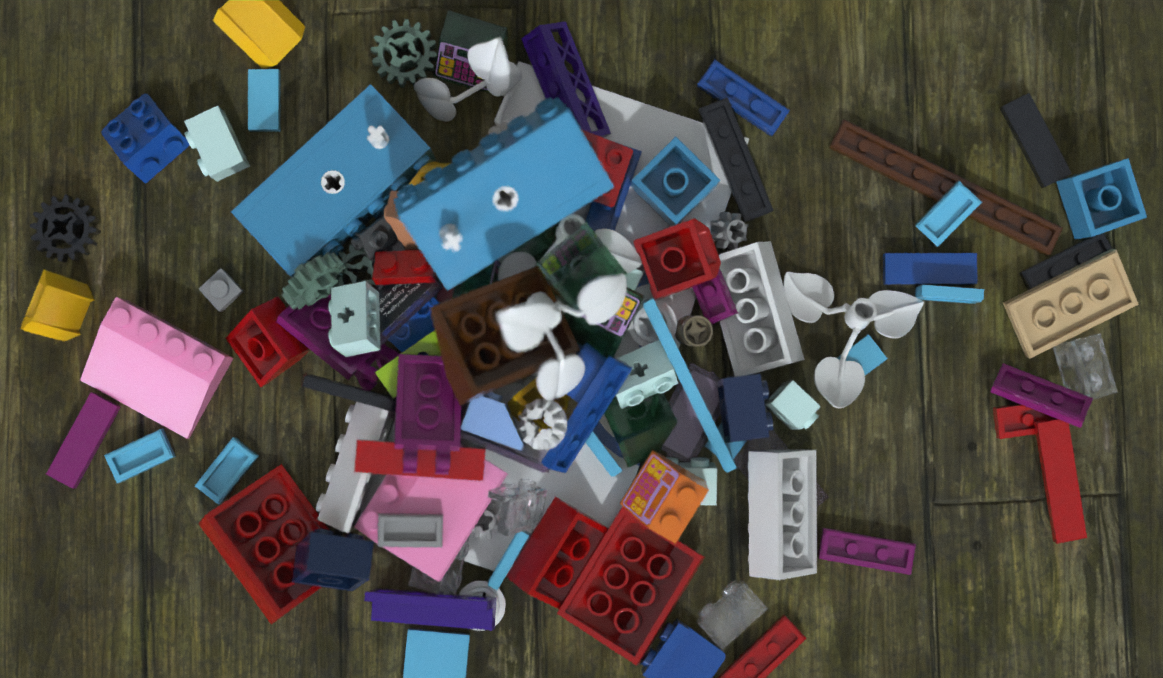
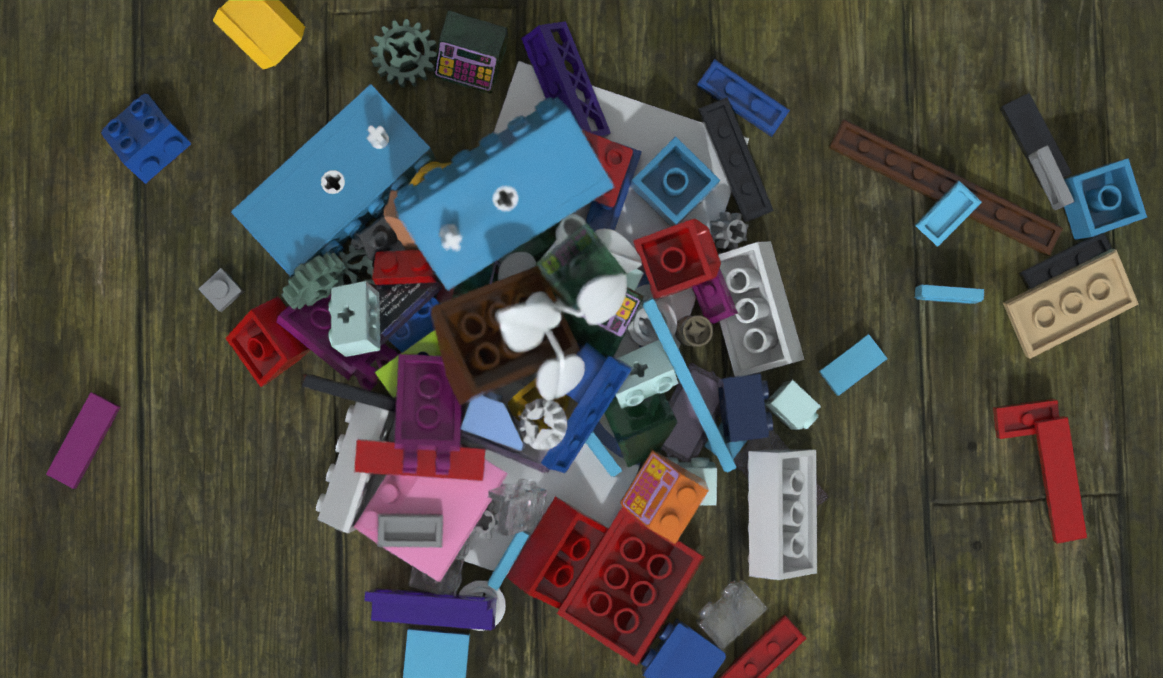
(55, 221): black gear -> none
(57, 307): yellow slope -> none
(140, 455): medium azure tile -> none
(154, 367): bright pink slope -> none
(216, 144): light aqua brick -> none
(226, 470): medium azure tile -> none
(260, 537): red slope -> none
(264, 100): medium azure tile -> none
(333, 560): dark blue brick -> none
(489, 63): white plant -> none
(866, 551): magenta tile -> none
(892, 314): white plant -> none
(929, 268): blue tile -> none
(1041, 395): magenta tile -> none
(1051, 178): none -> light grey tile
(1085, 366): clear bracket -> none

